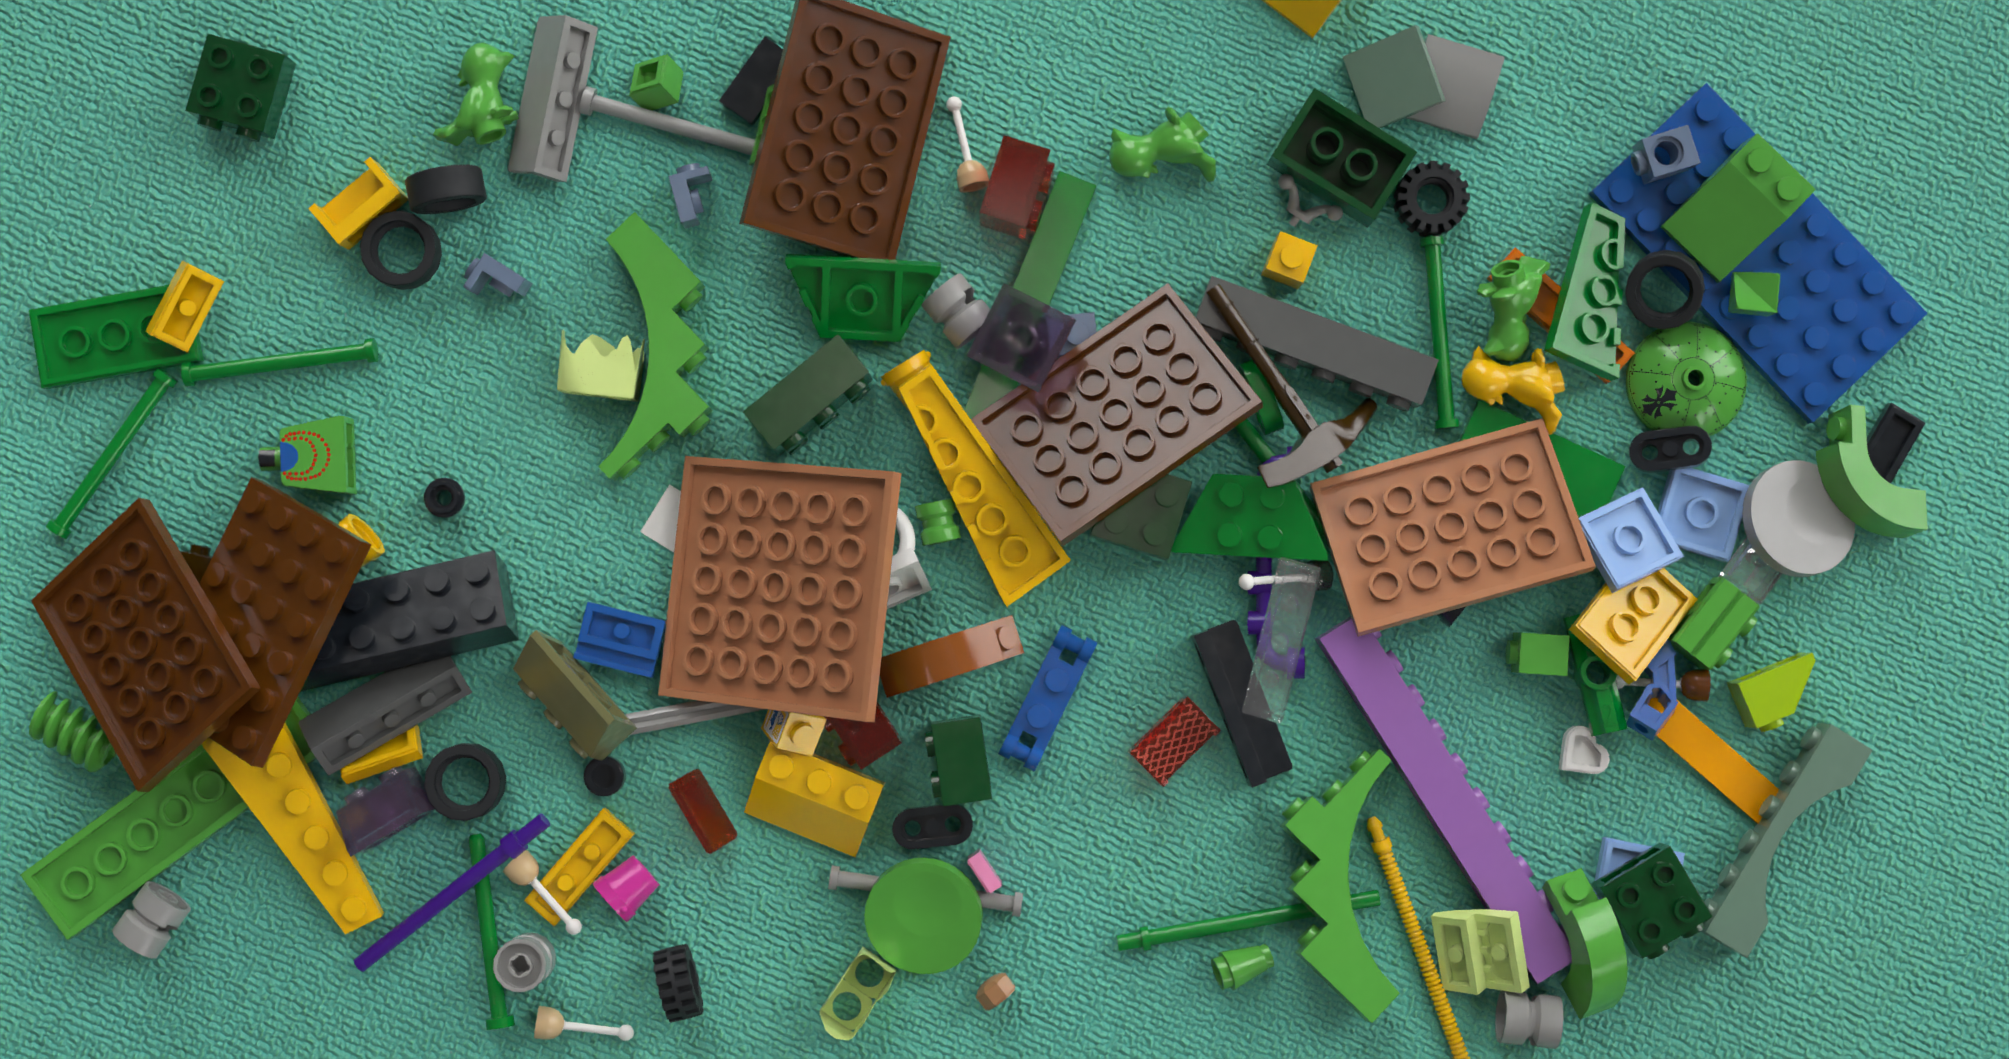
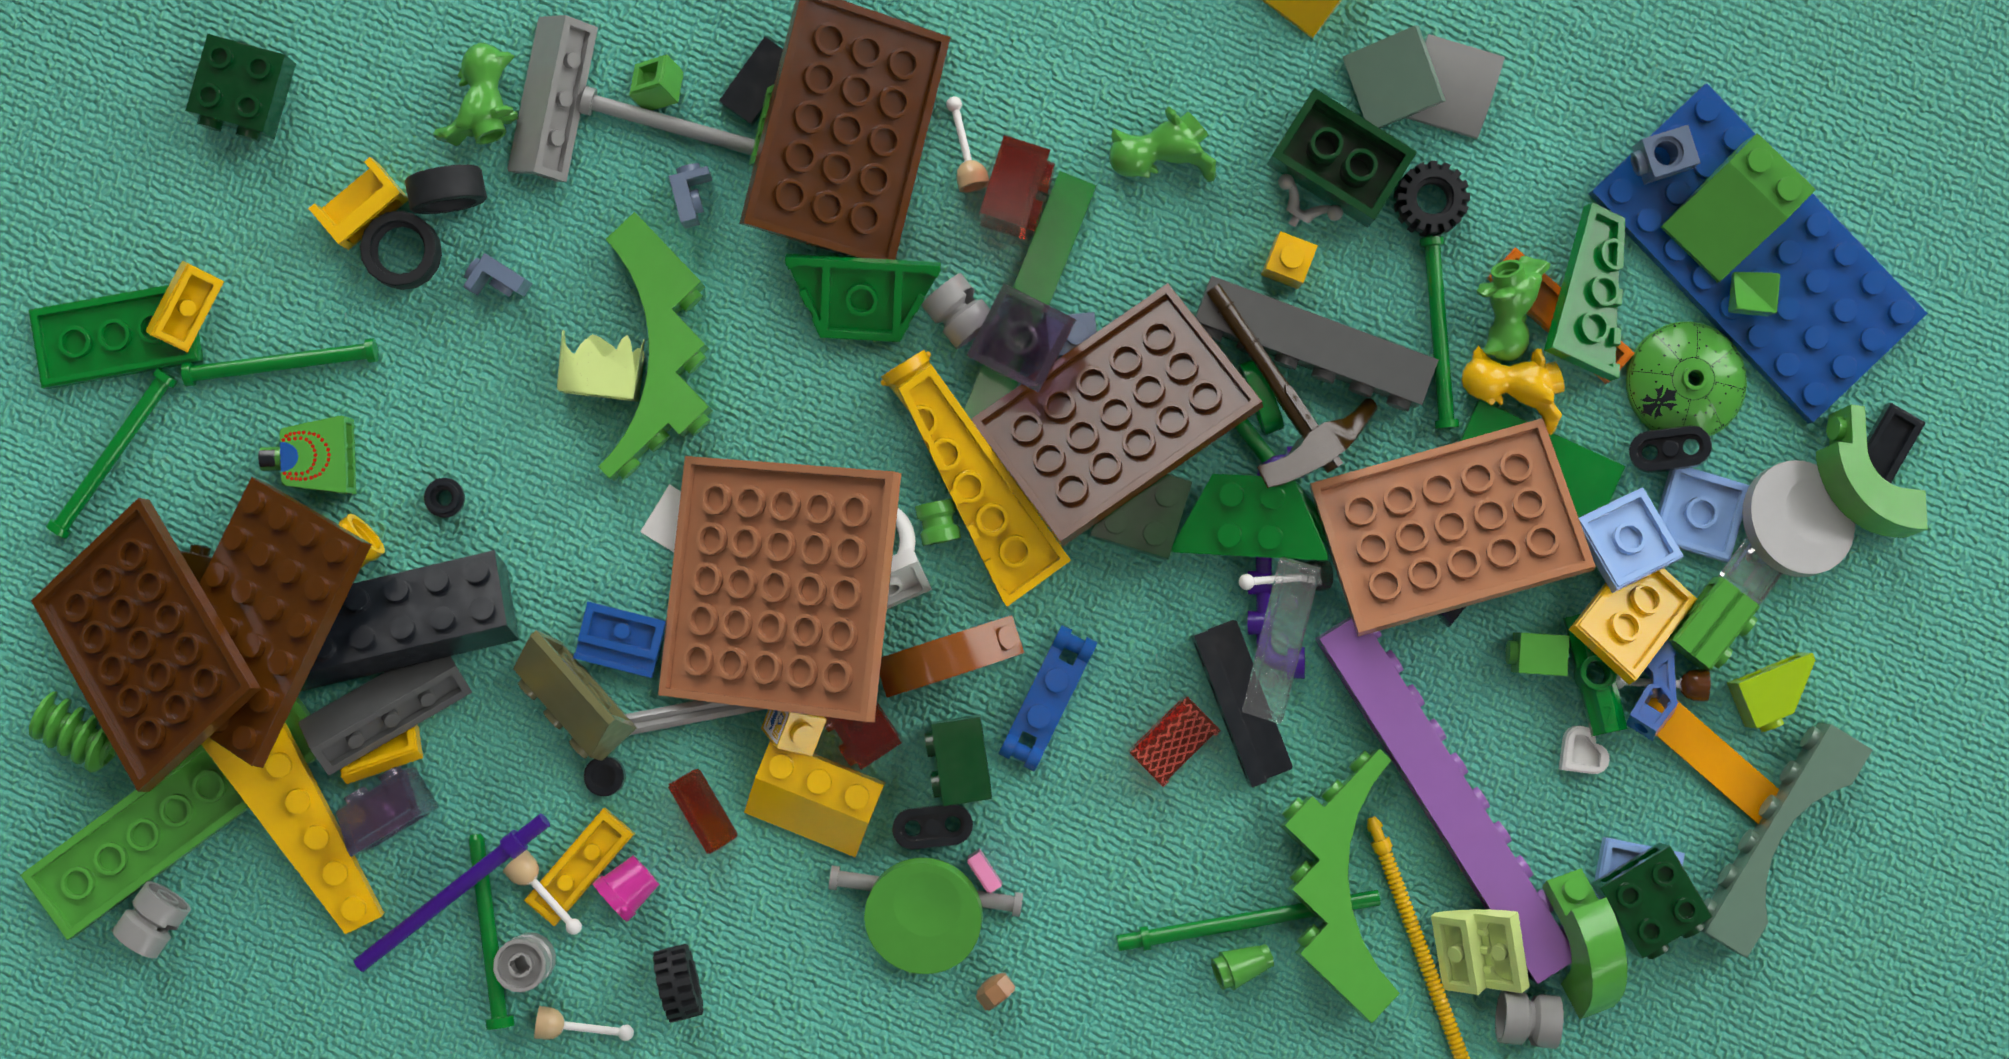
(434, 787): black tyre -> none
(809, 396): dark green brick -> none
(841, 1028): yellowish green piece -> none
(1671, 319): black tyre -> none

